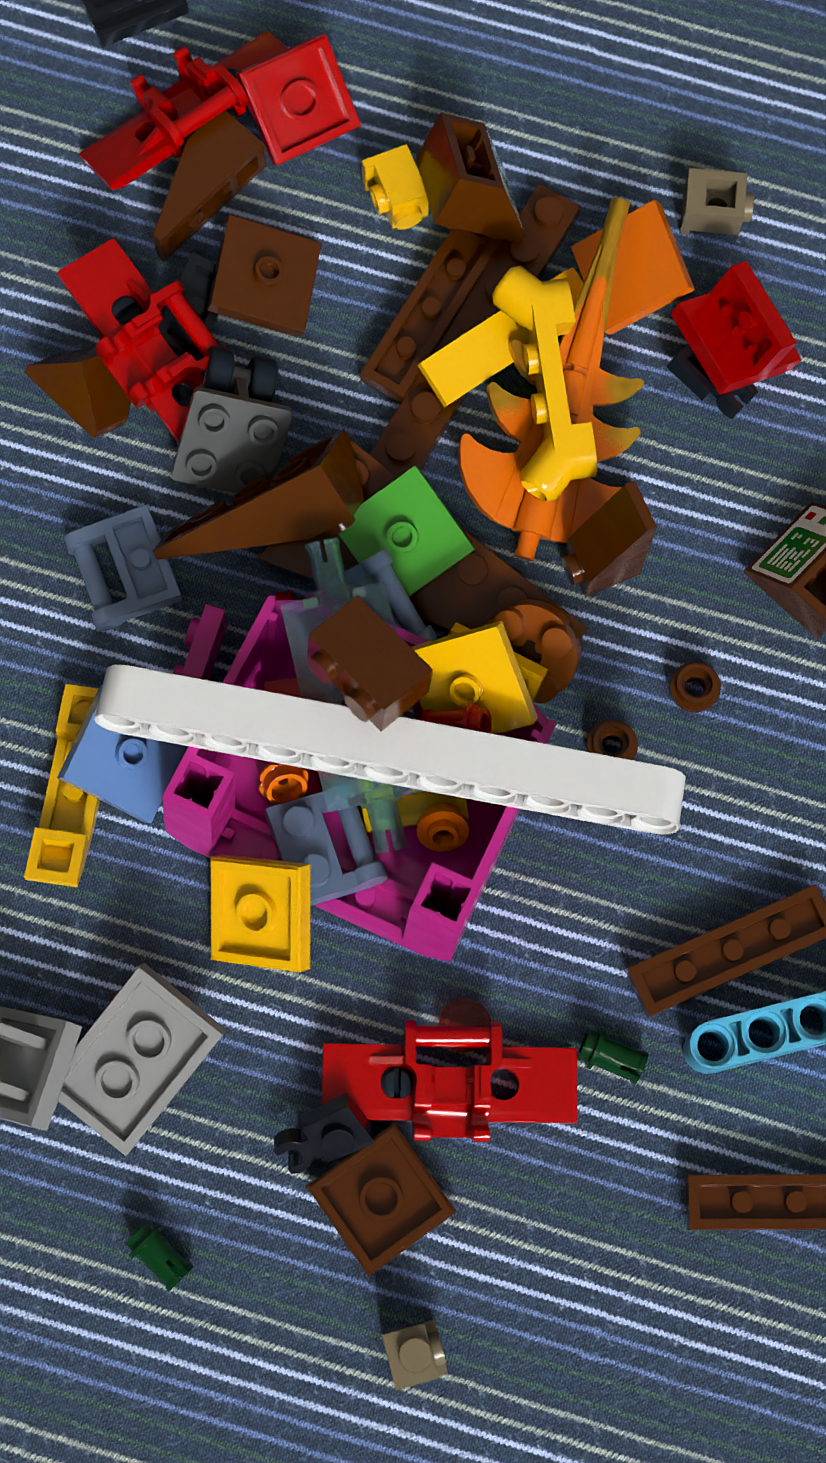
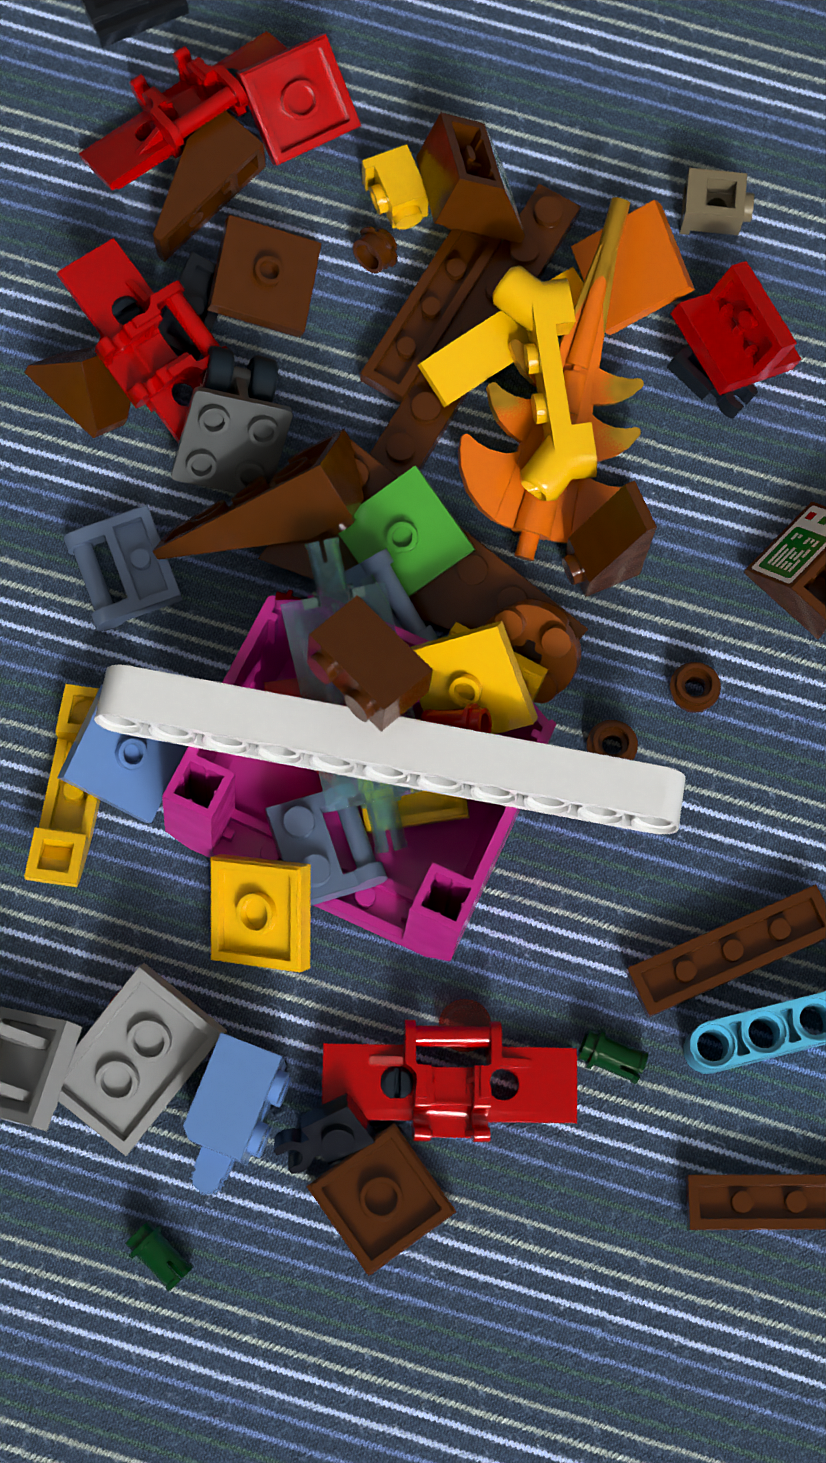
(204, 640): dark pink plate -> none
(232, 1109): none -> medium blue hinge
(283, 782): orange plate -> none
(375, 249): none -> reddish brown plate
(414, 1354): dark tan brick -> none
(442, 817): orange plate -> none

